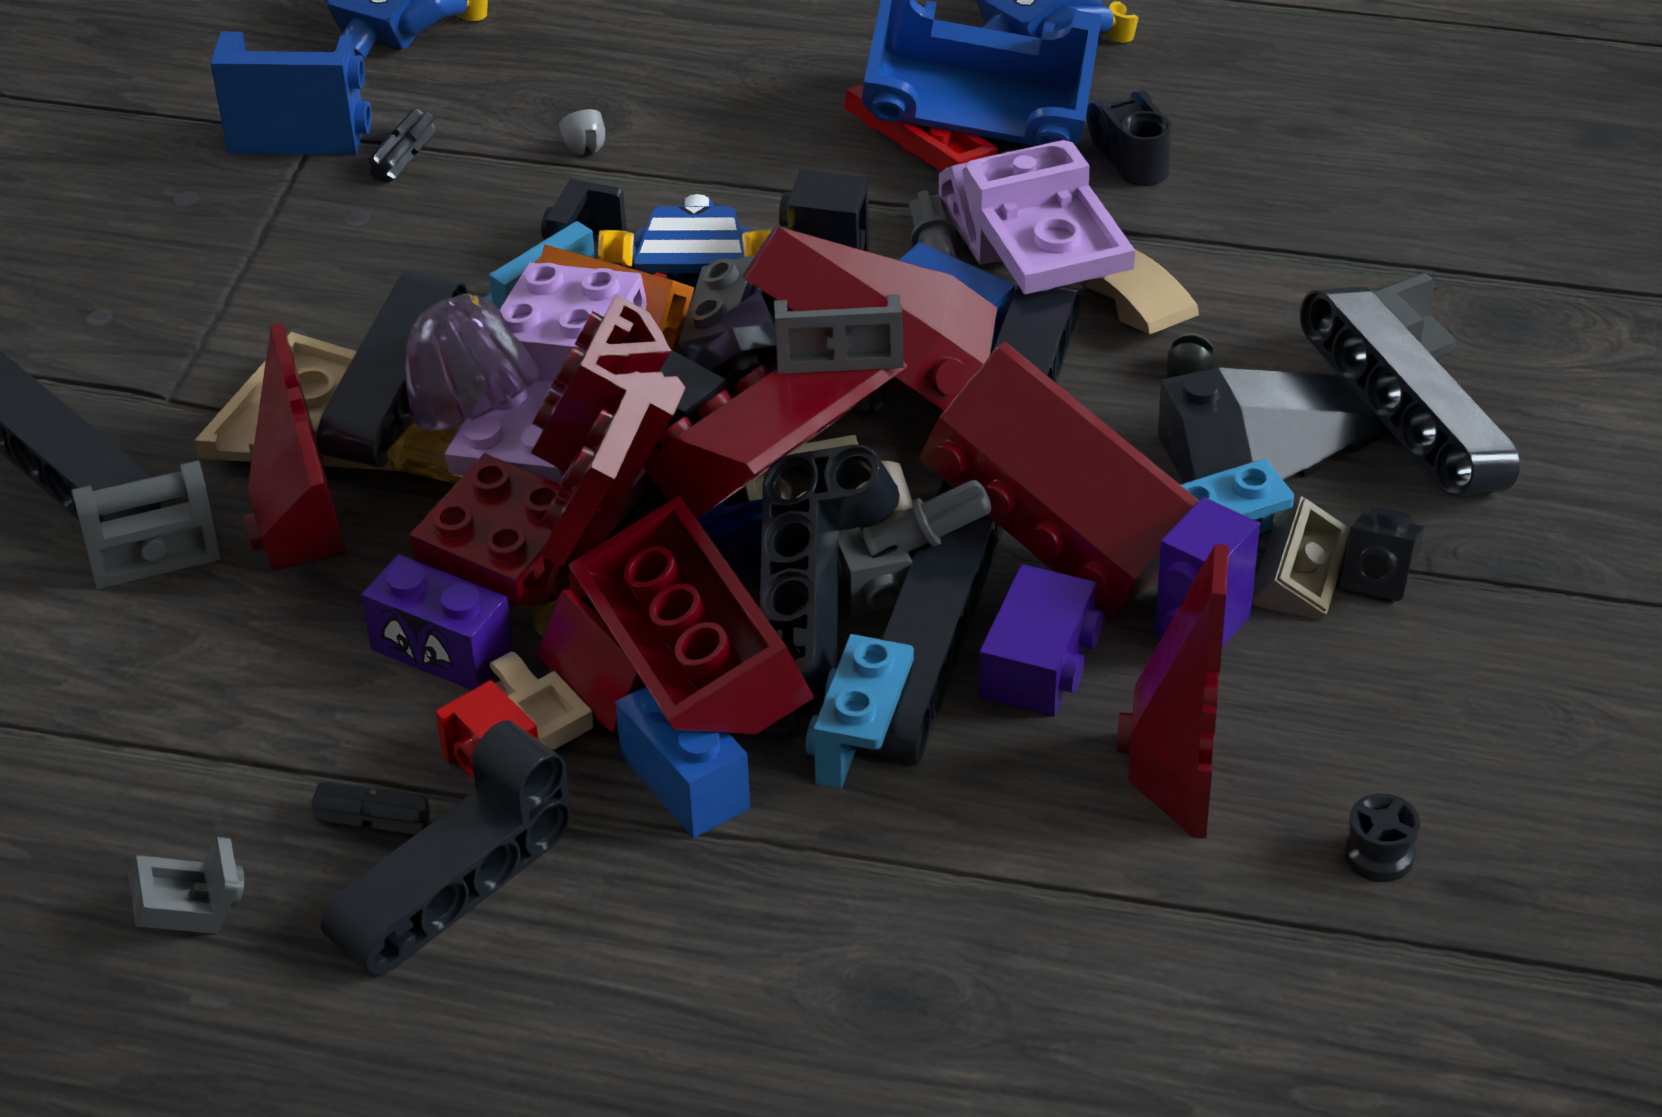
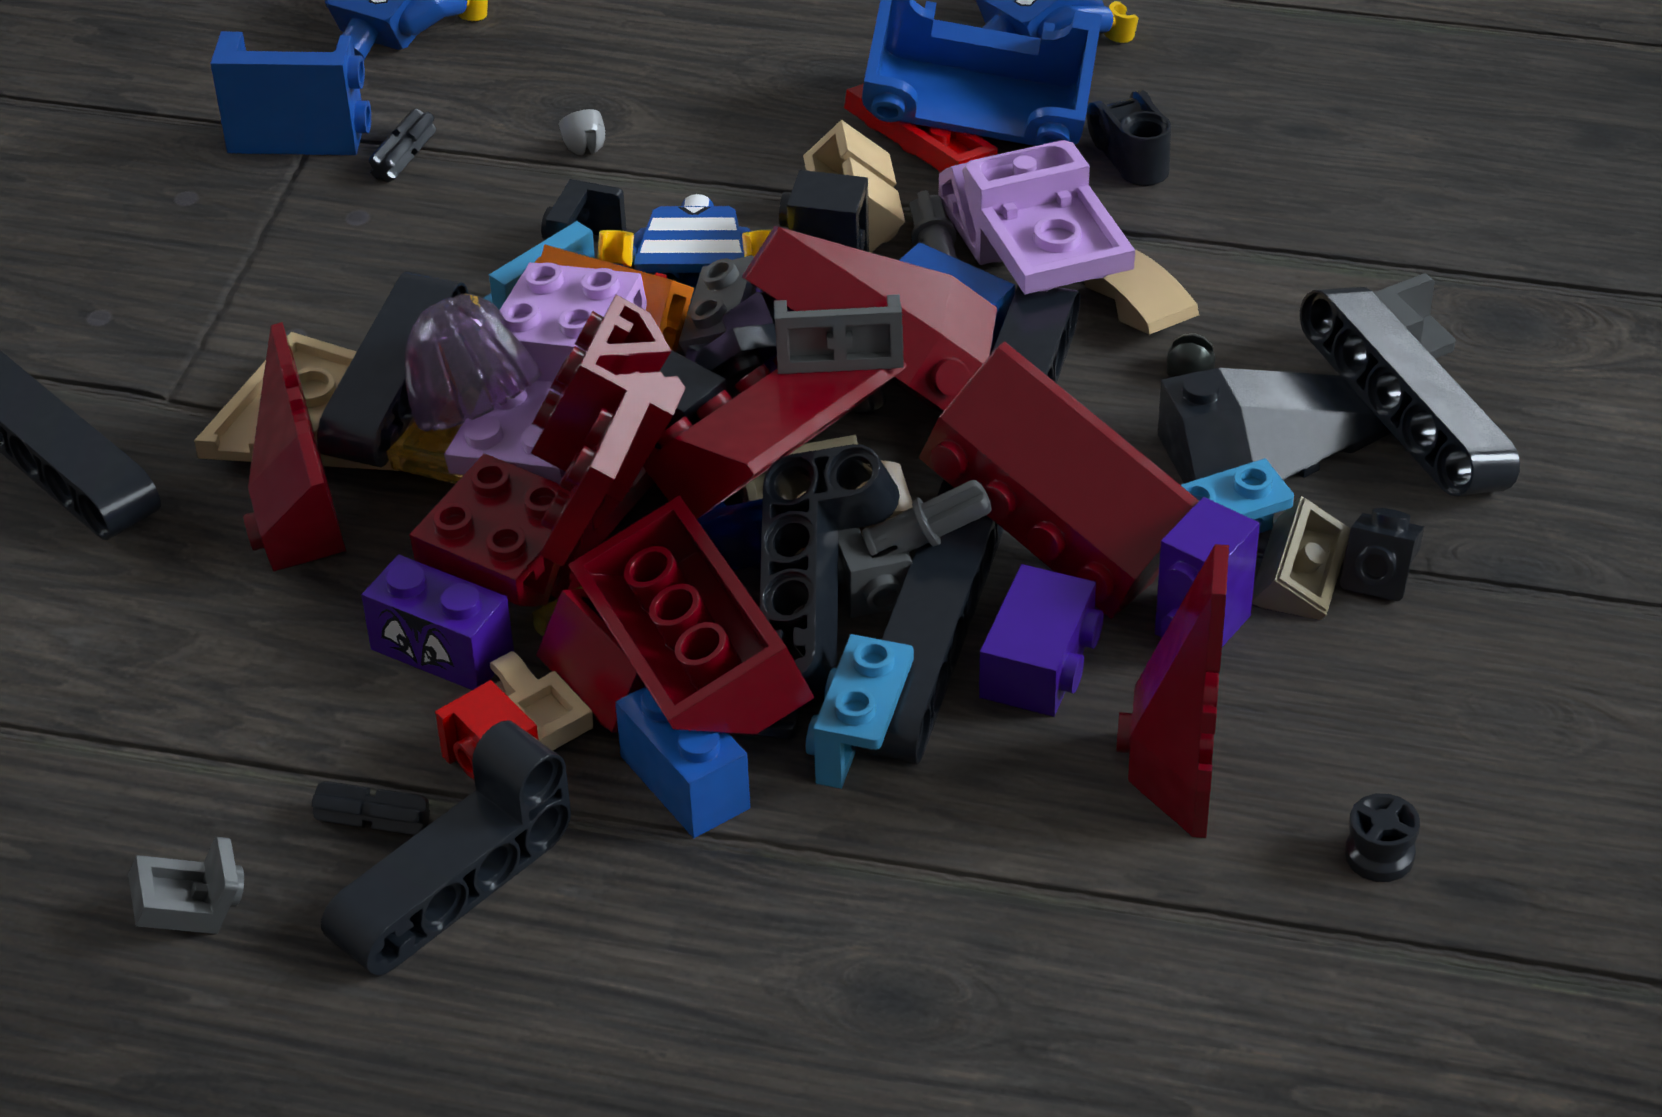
(150, 540): dark grey plate -> none
(851, 153): none -> tan piece

